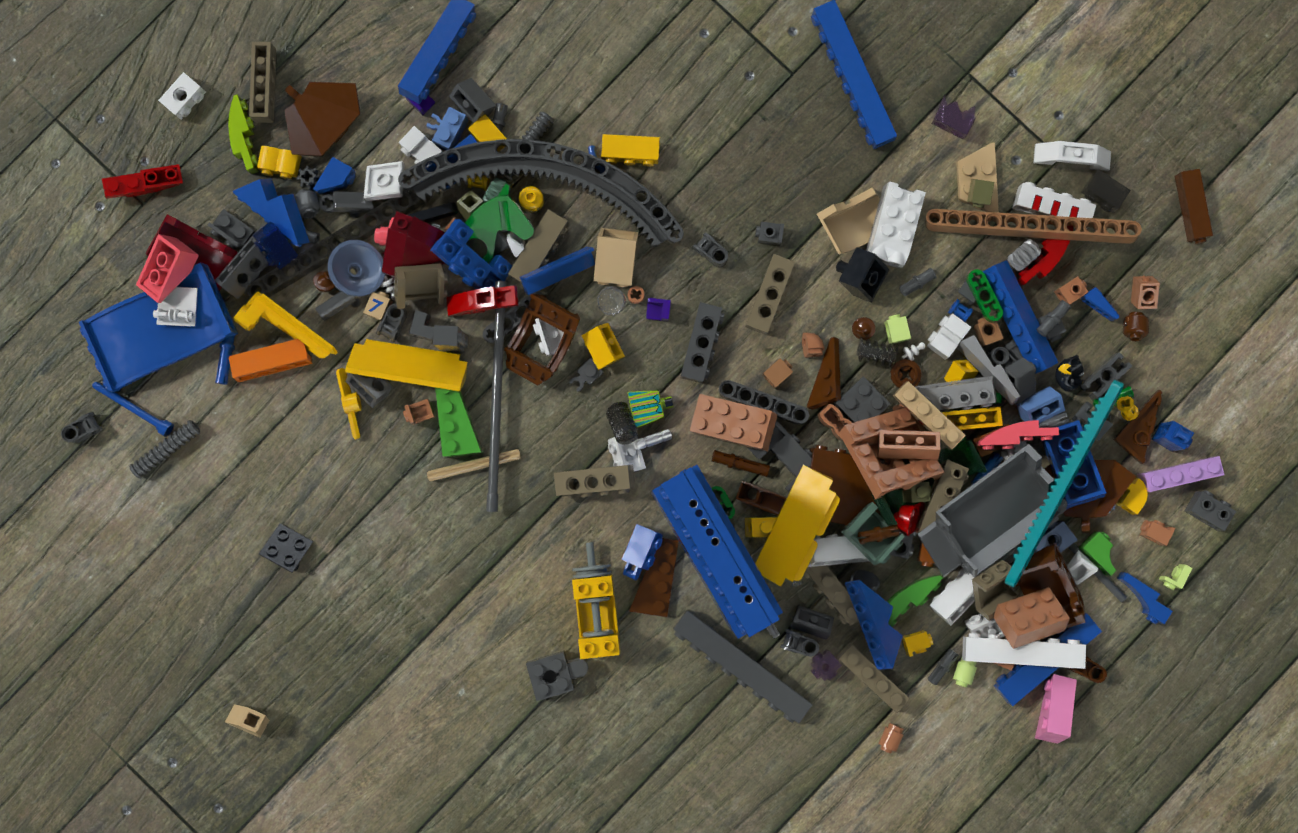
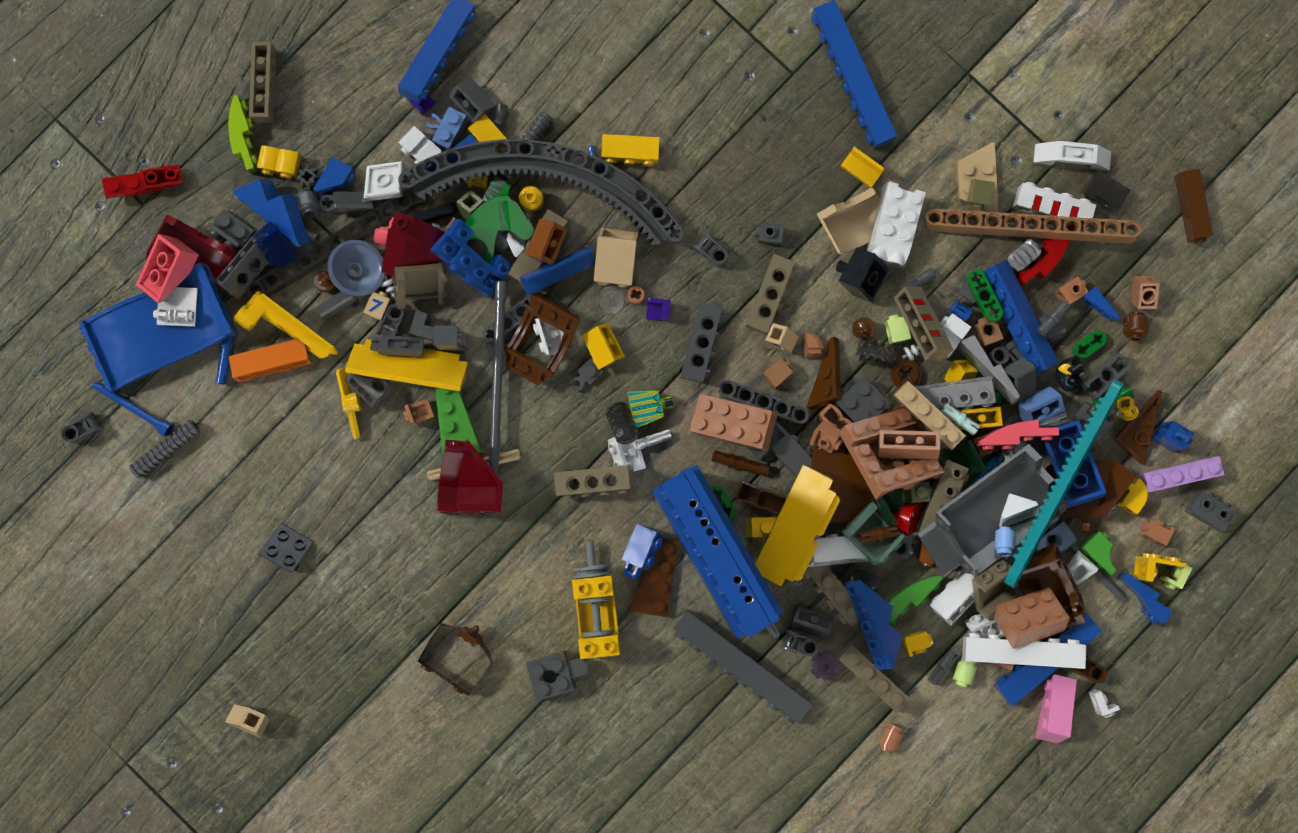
(182, 86): white brick -> none
(320, 116): reddish brown panel -> none
(398, 346): none -> dark grey hinge
(467, 482): none -> dark red panel
(469, 635): none -> reddish brown piece
(481, 300): red slope -> none
(546, 241): none -> dark orange brick
(782, 338): none -> tan brick
(826, 437): none -> nougat brick
(862, 167): none -> yellow panel
(923, 323): none -> dark tan brick
(953, 120): clear purple piece -> none
(960, 419): none -> light aqua pin
(1004, 542): none -> light blue brick
(1017, 509): none -> white slope
(1091, 347): none -> green beam
(1099, 702): none -> white bracket
(1146, 569): none -> yellow bracket

